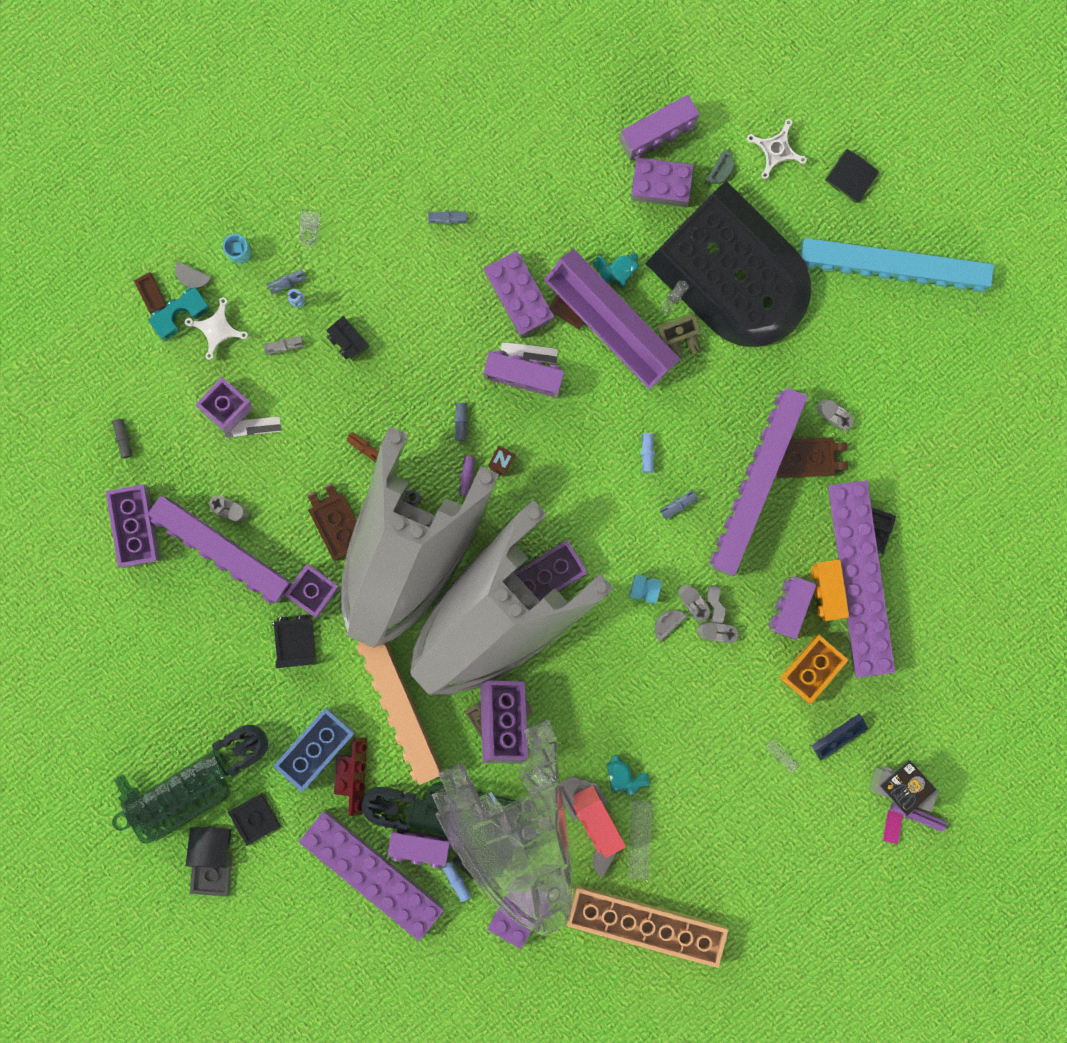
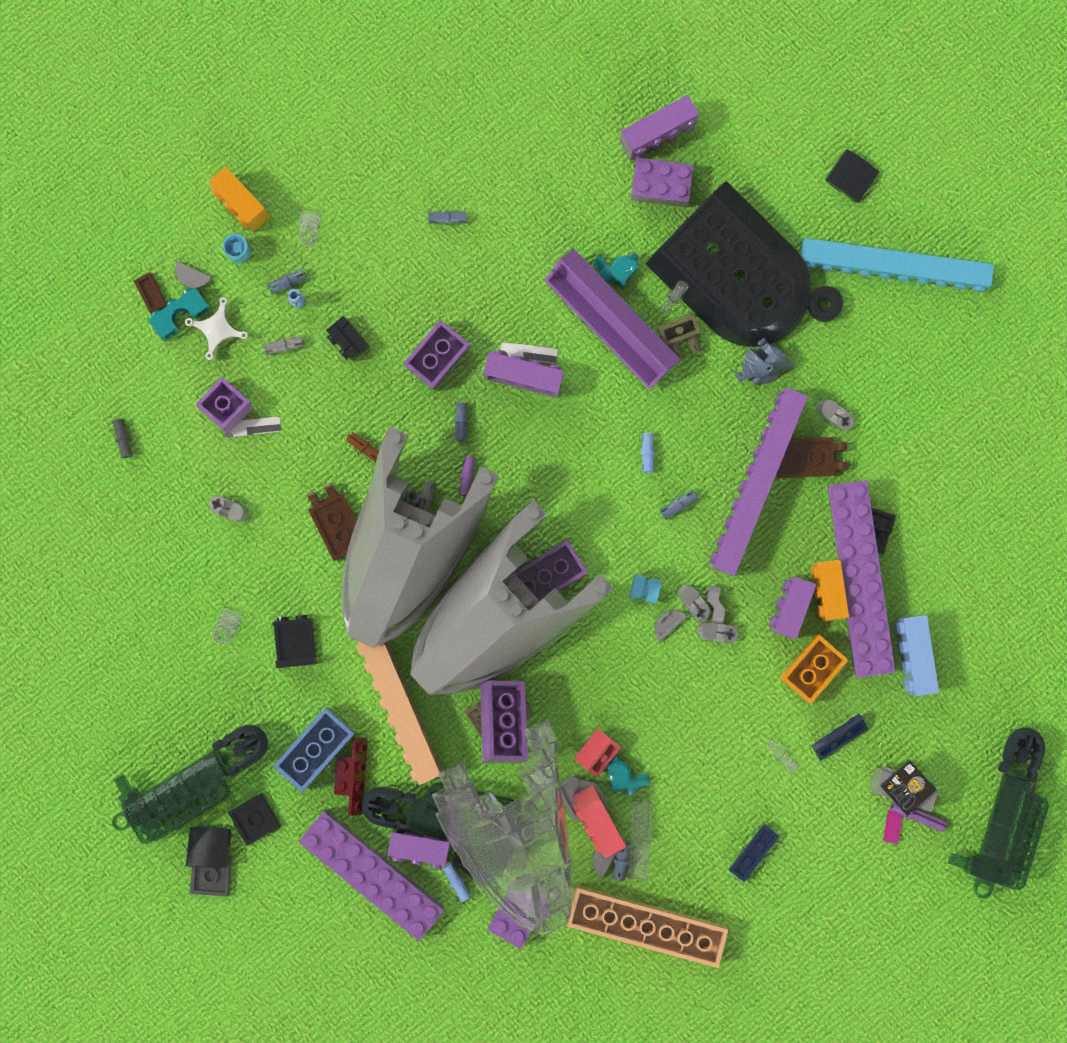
(131, 526): medium lavender brick -> none
(219, 548): medium lavender piece -> none
(228, 623): none -> clear piece
(238, 200): none -> light orange brick
(312, 590): medium lavender brick -> none
(427, 495): none -> light grey axle
(437, 355): none -> medium lavender brick
(501, 461): reddish brown brick -> none
(518, 294): medium lavender brick -> none
(564, 312): reddish brown tile -> none
(595, 755): none -> coral brick
(621, 862): none -> sand blue pin
(722, 169): sand green tile -> none
(753, 852): none -> dark blue plate
(763, 364): none -> sand blue helmet
(776, 149): white piece -> none
(830, 294): none -> black tyre
(916, 655): none -> light blue brick
(1010, 819): none -> clear green piece

